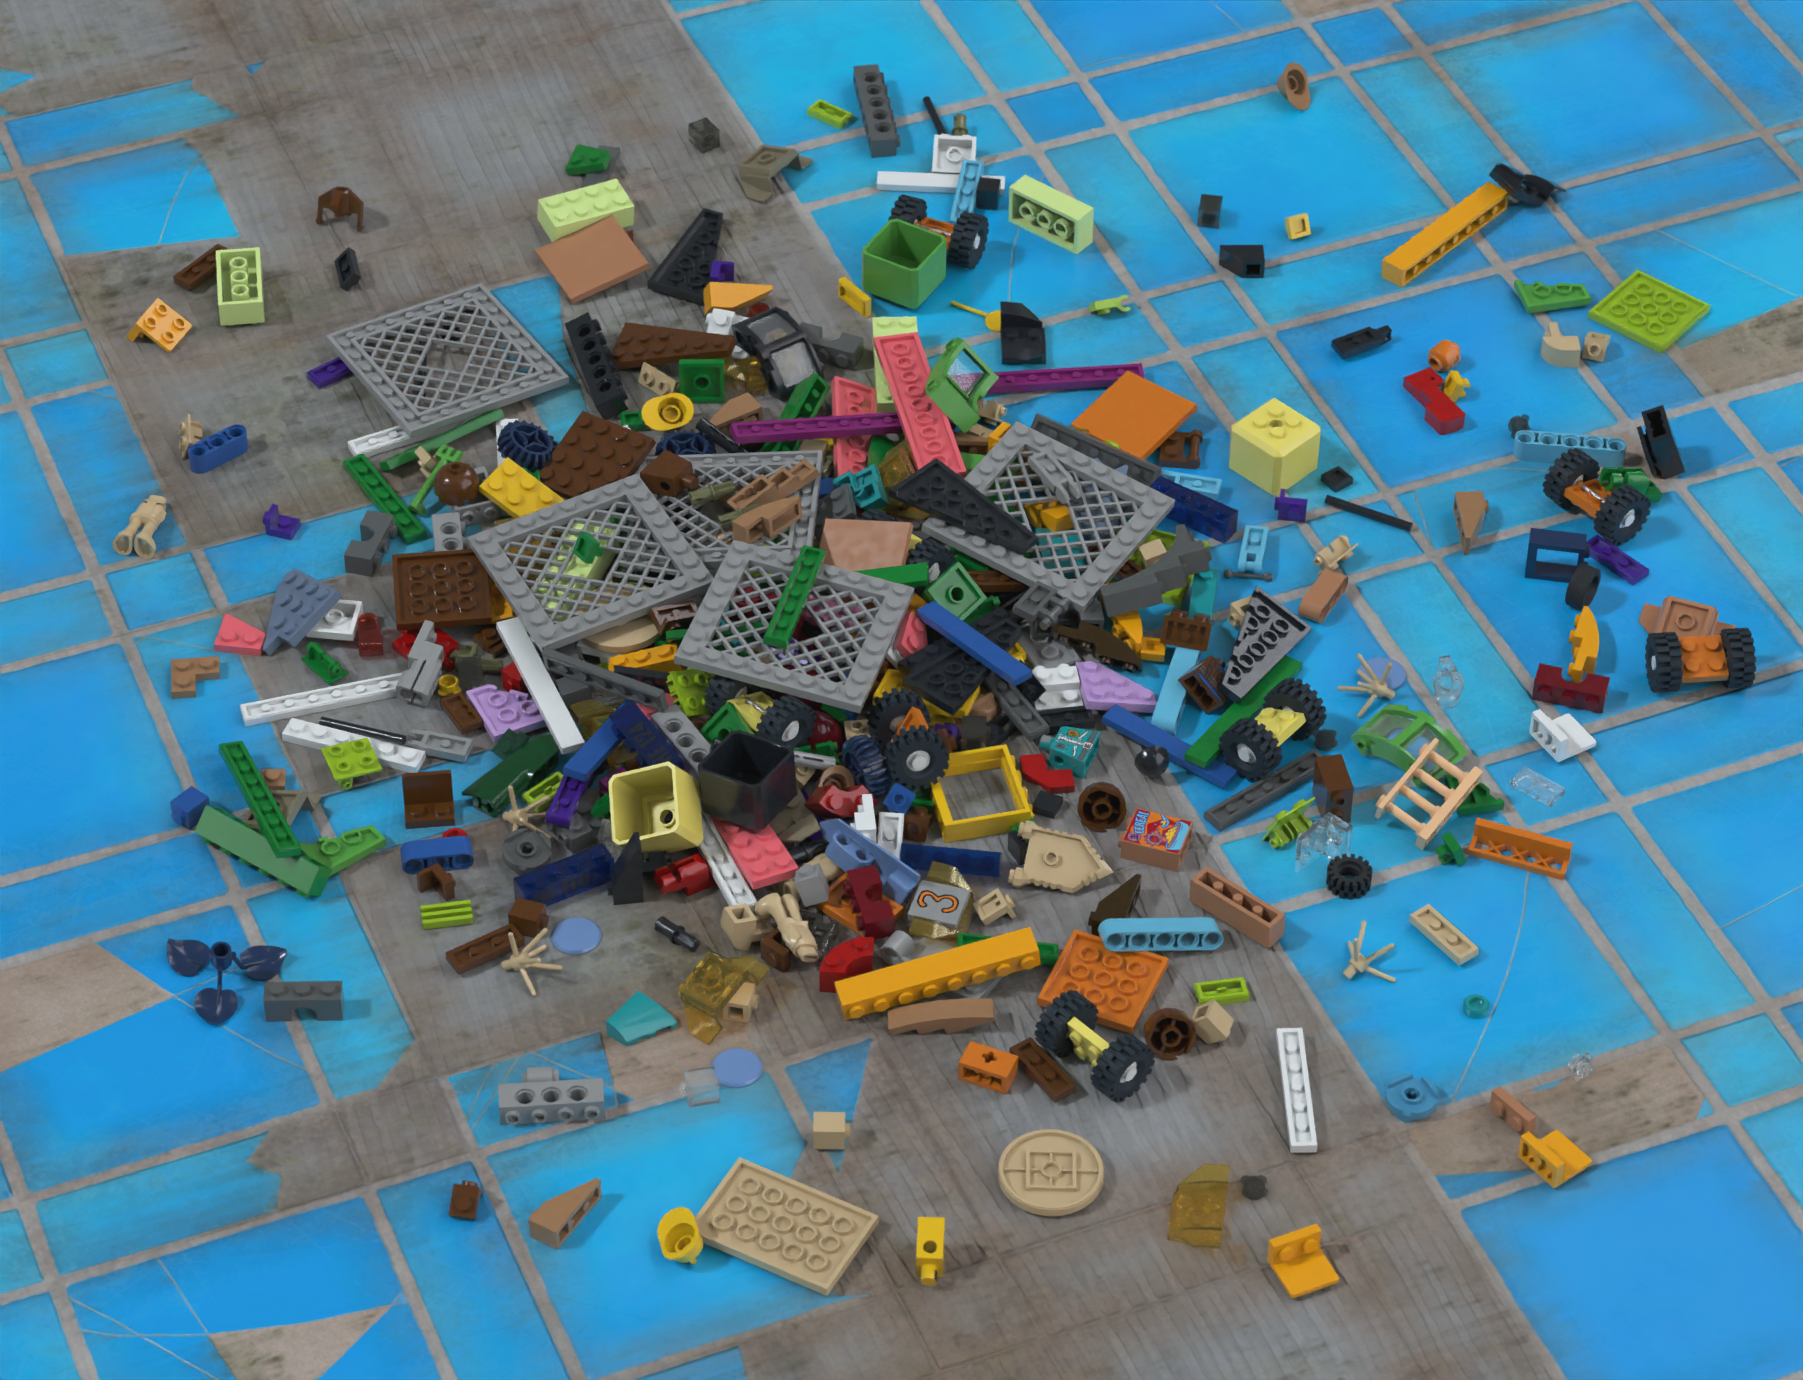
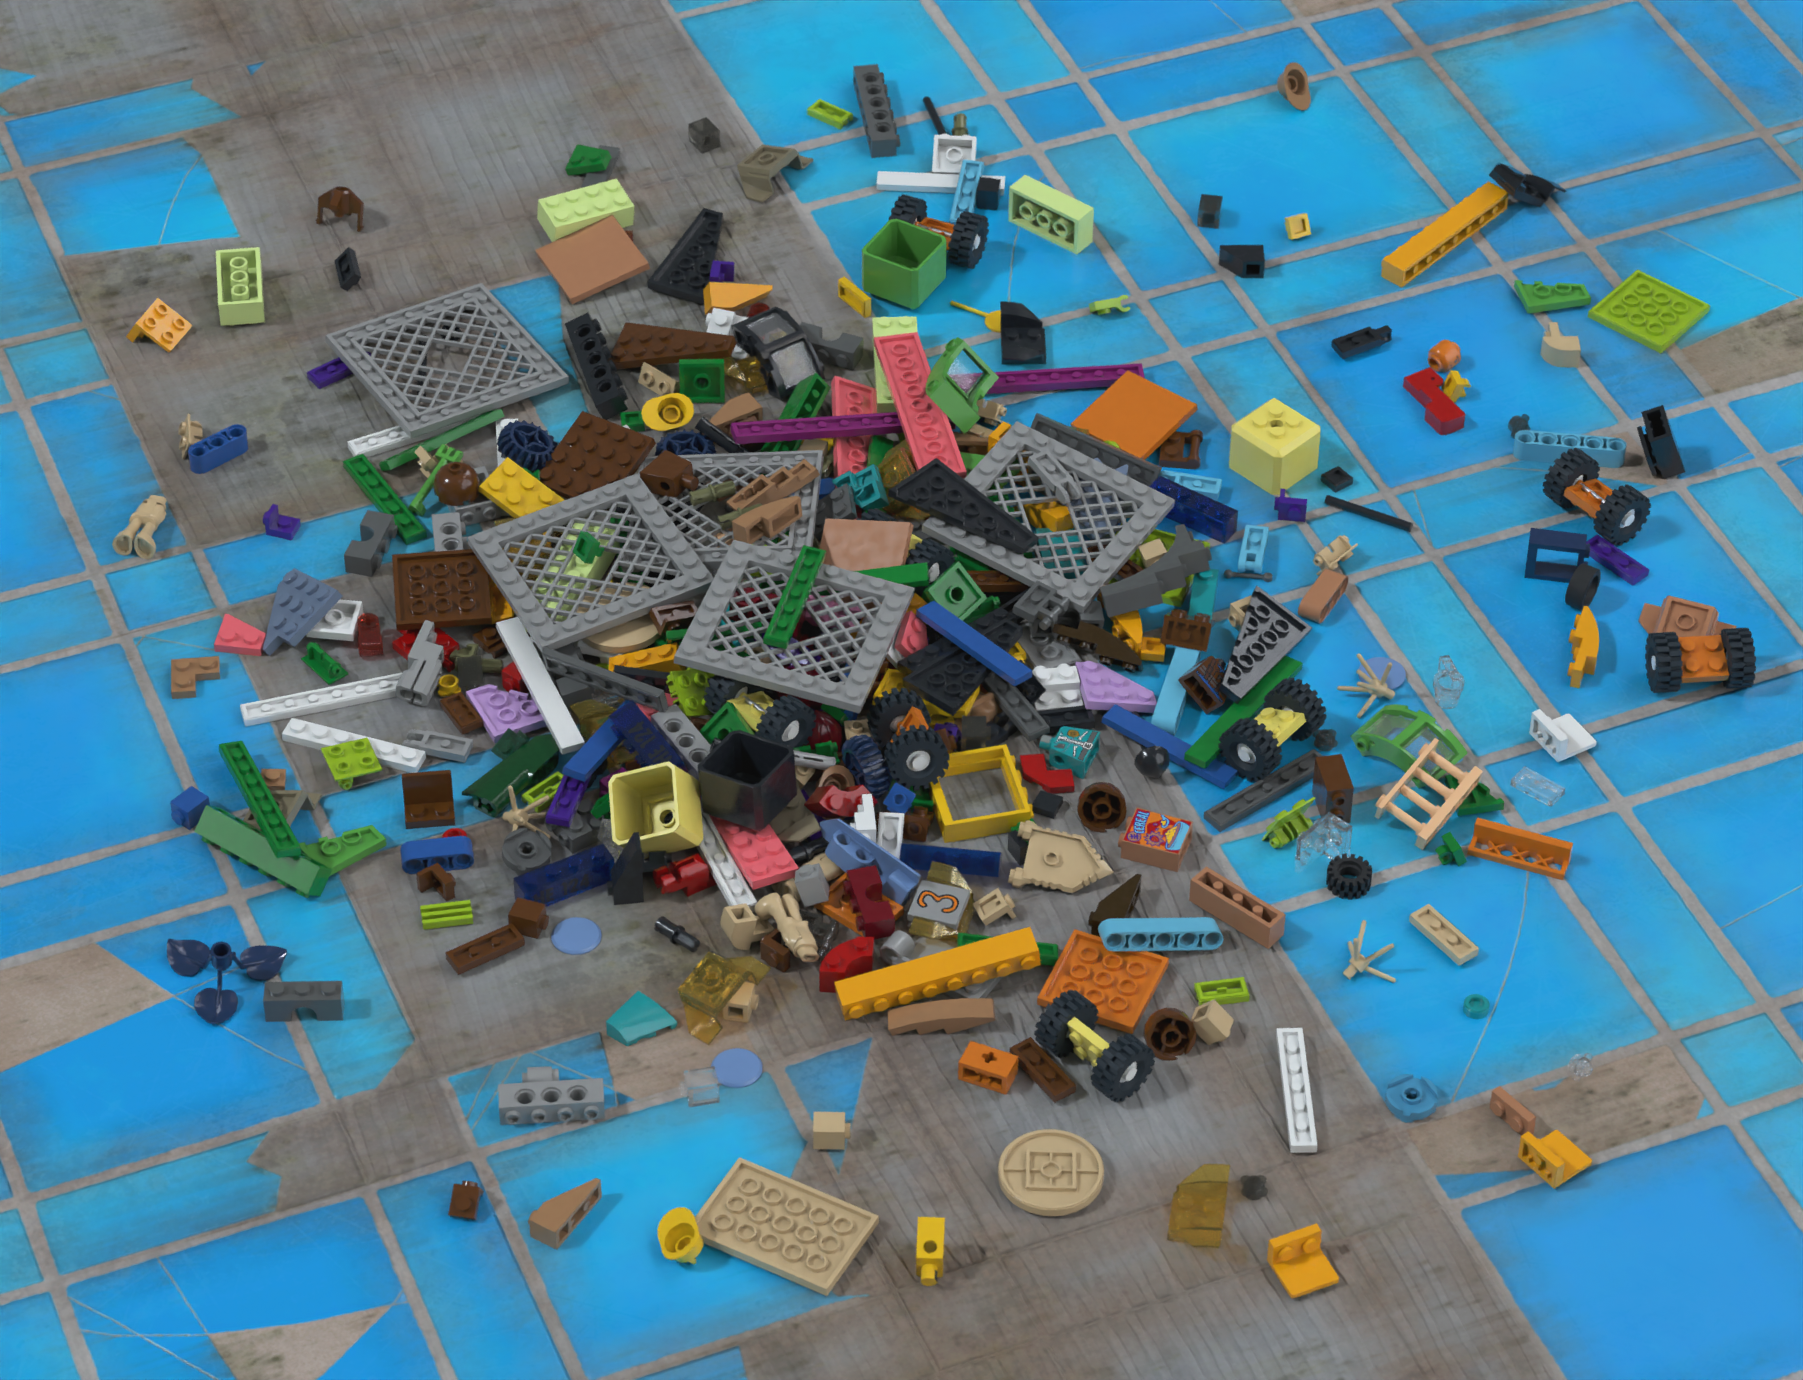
(198, 270): reddish brown plate -> none
(363, 730): black bar -> none
(522, 960): tan plant -> none
(1469, 514): medium nougat slope -> none
(1586, 695): dark red arch -> none
(1595, 346): tan bracket -> none
(1614, 477): green plate -> none

